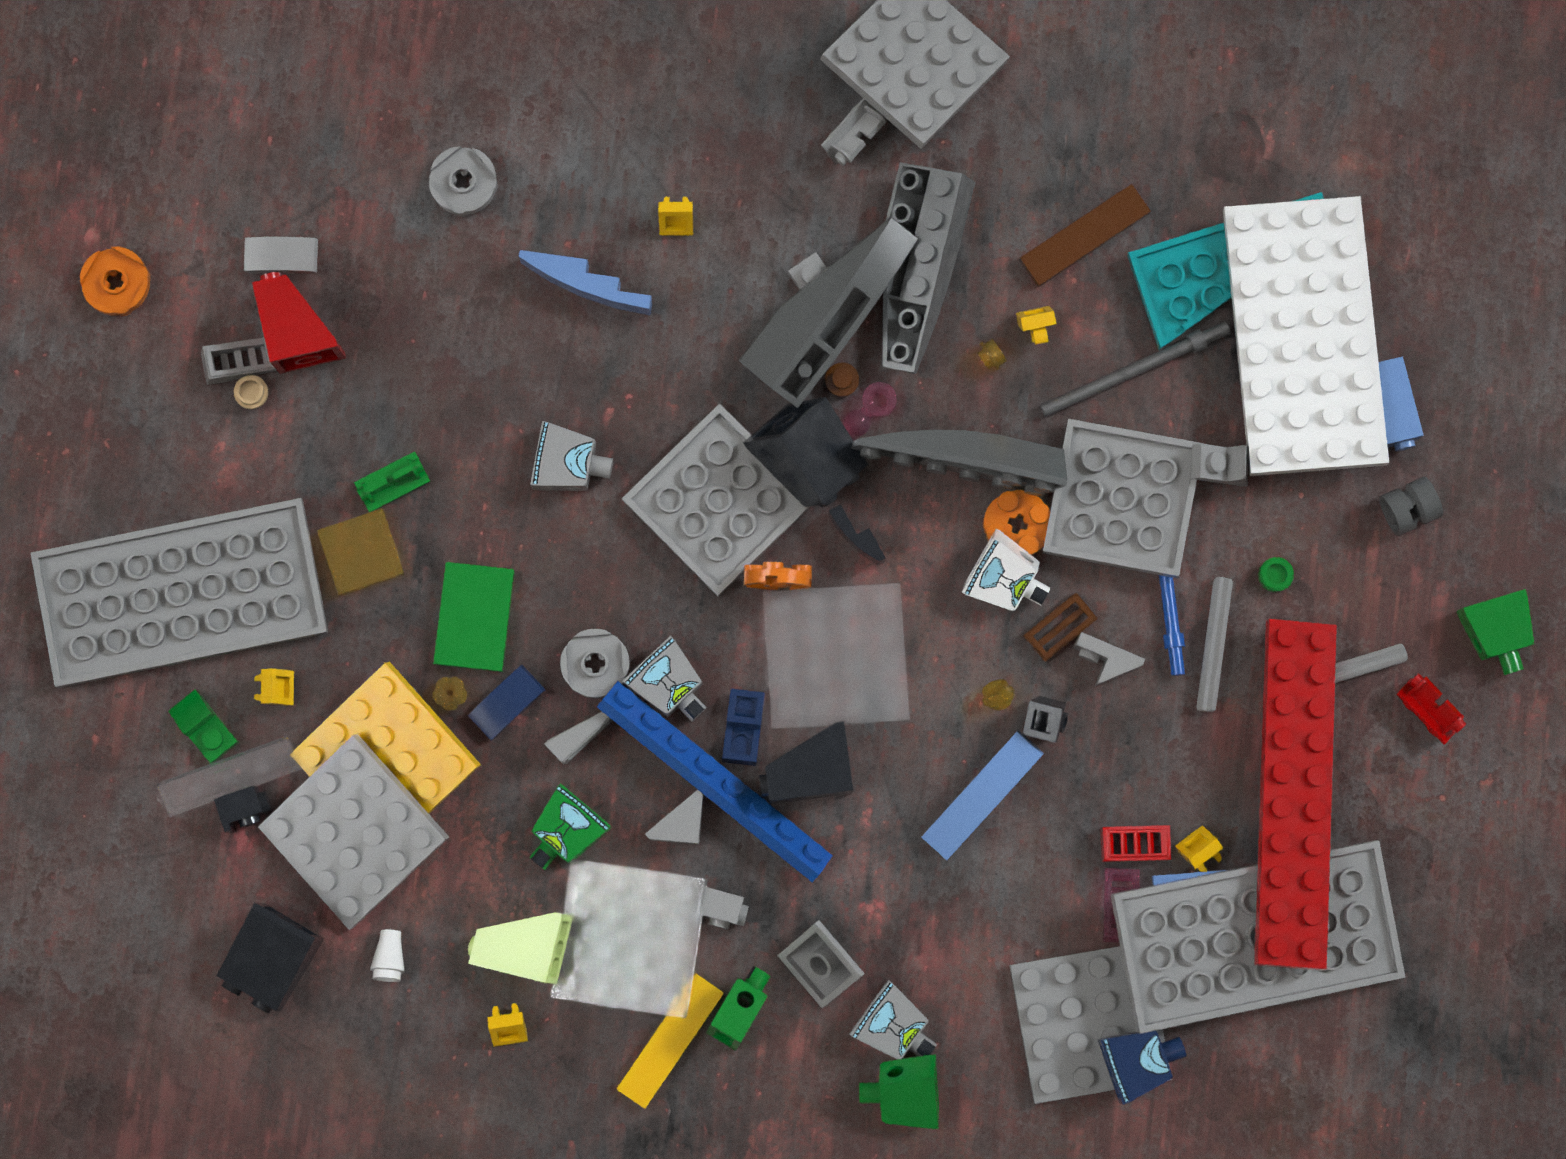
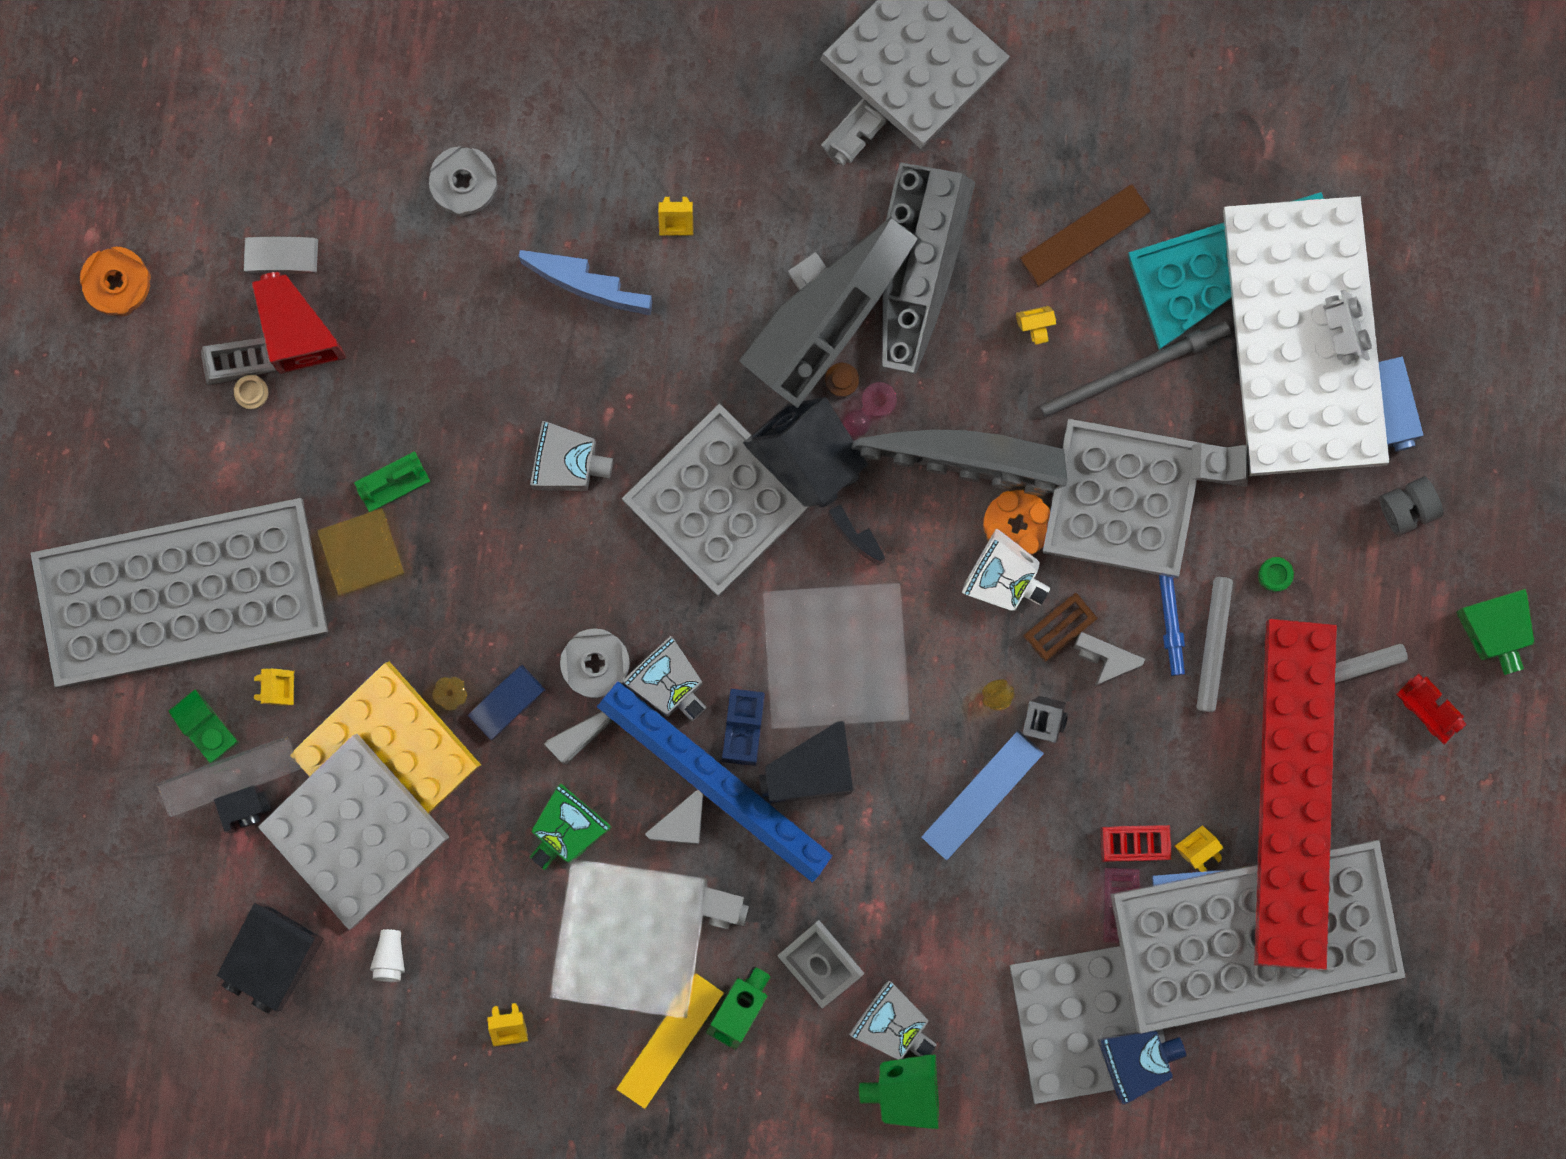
(474, 617): green tile -> none
(523, 947): yellowish green slope -> none
(773, 576): orange plate -> none
(991, 355): clear yellow plate -> none
(1346, 314): none -> light grey hinge

